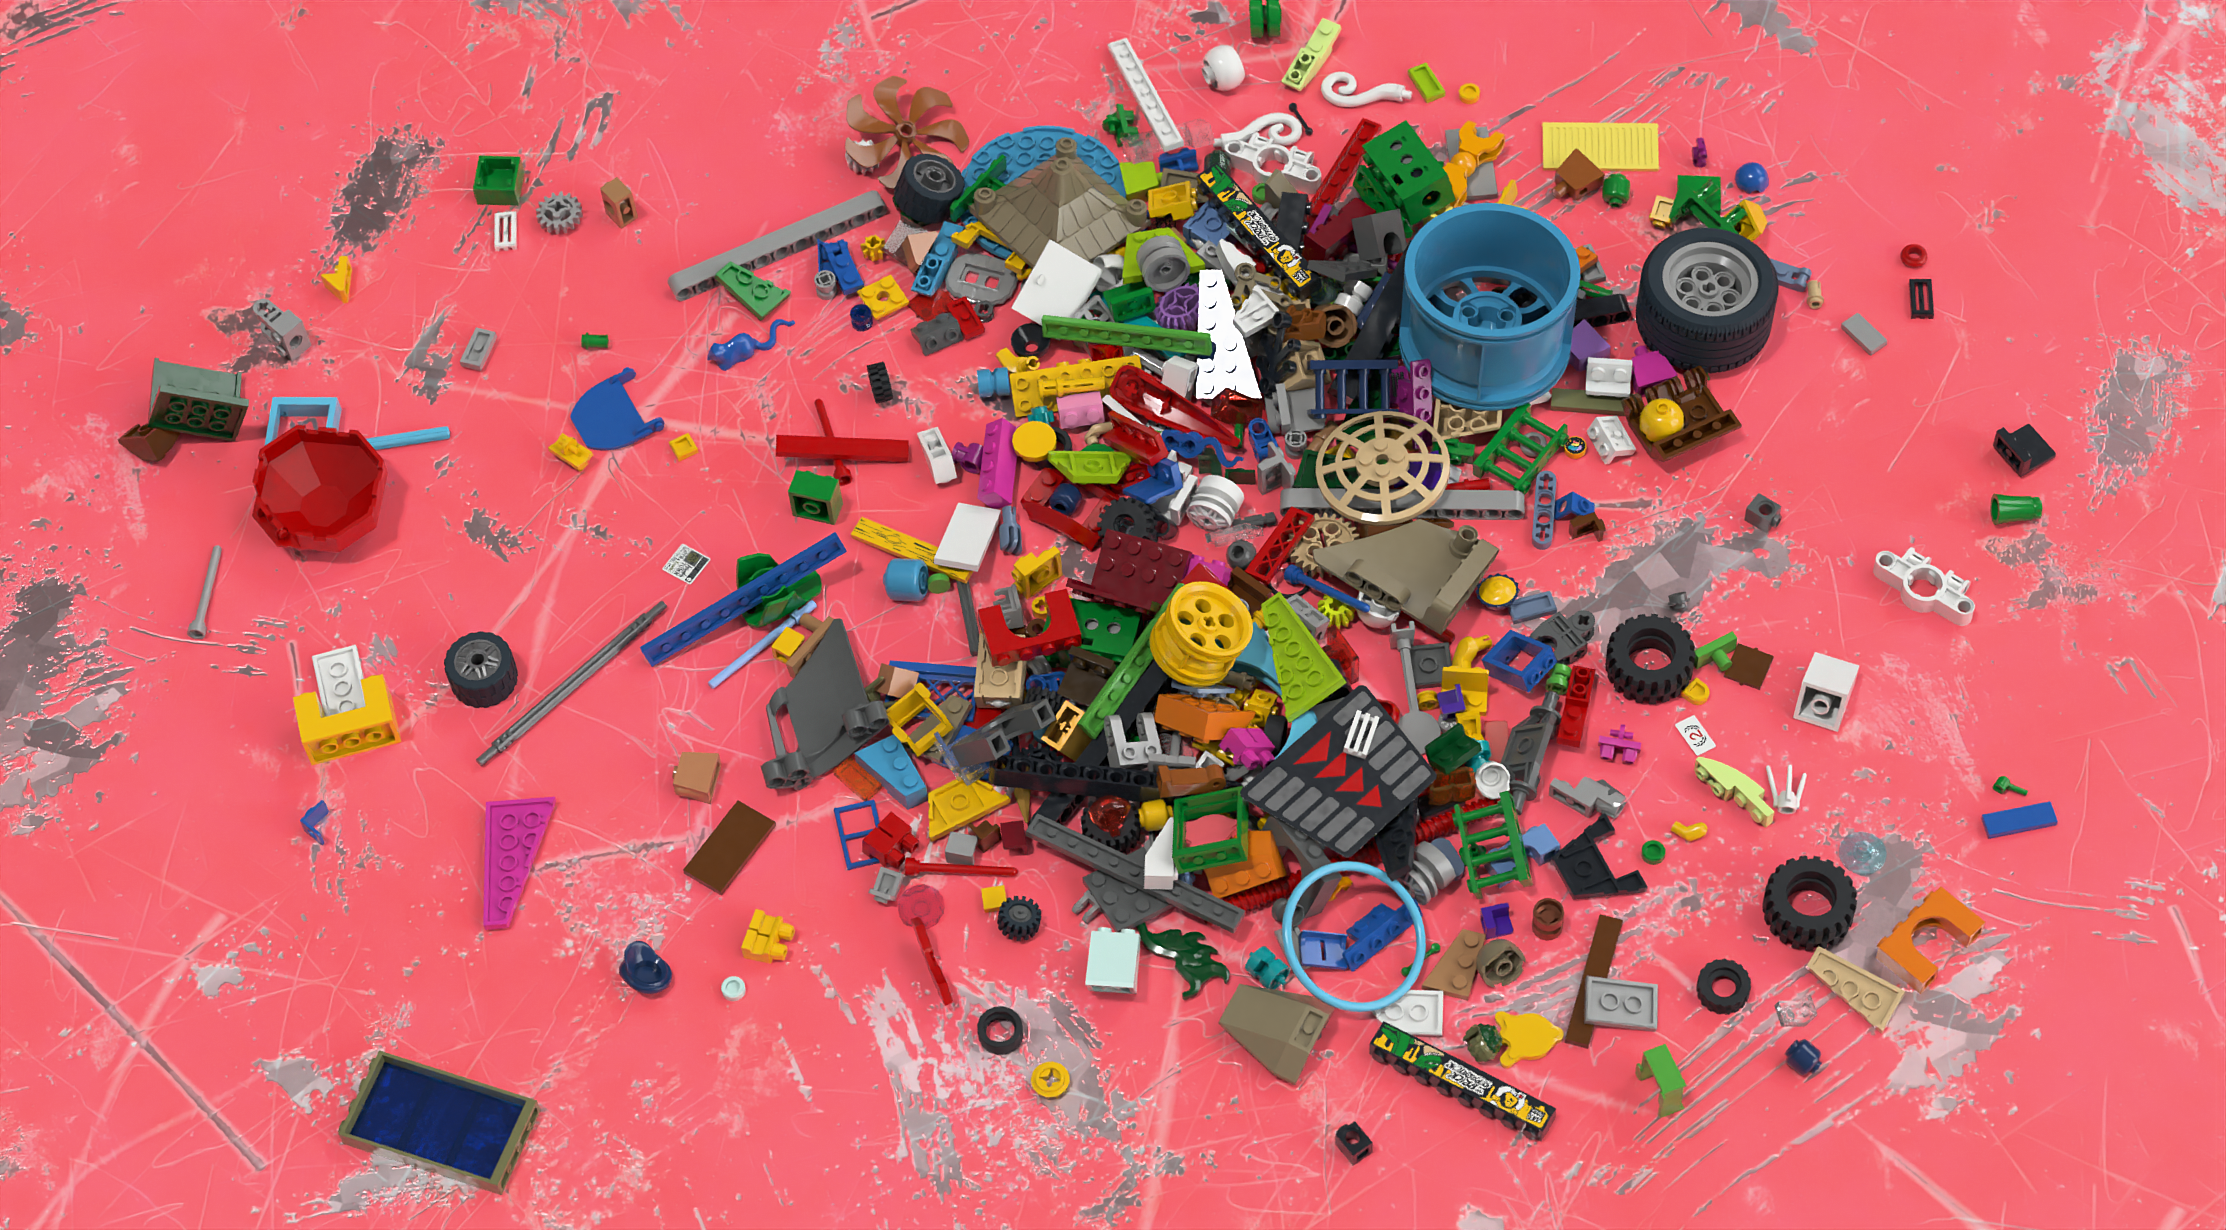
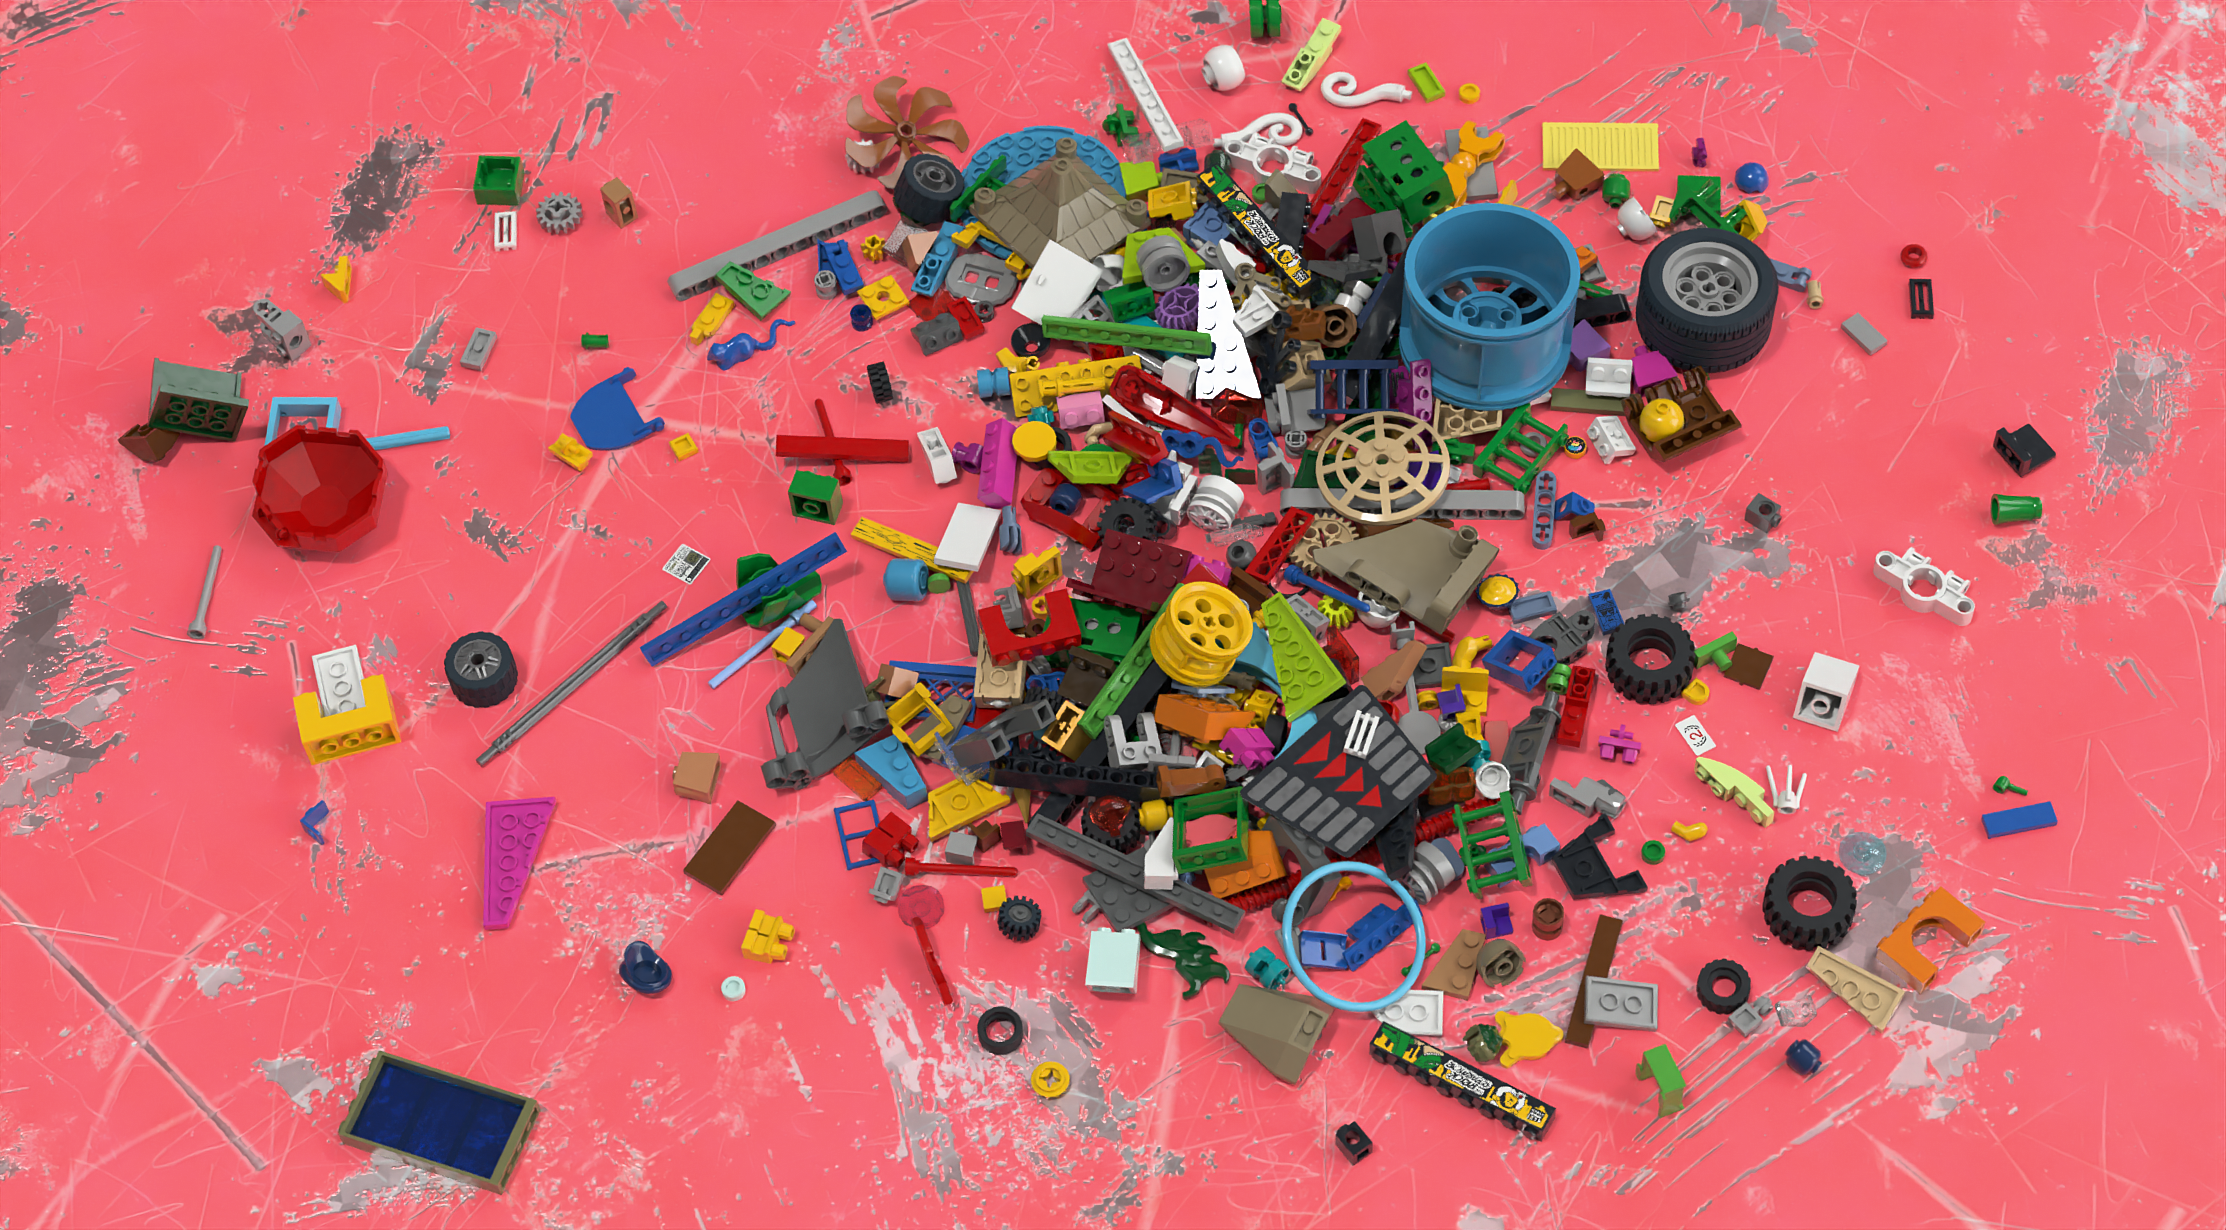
(711, 318): none -> yellow hinge
(1392, 674): none -> nougat slope
(1605, 611): none -> blue tile
(1635, 221): none -> white cylinder
(1748, 1019): none -> light grey plate

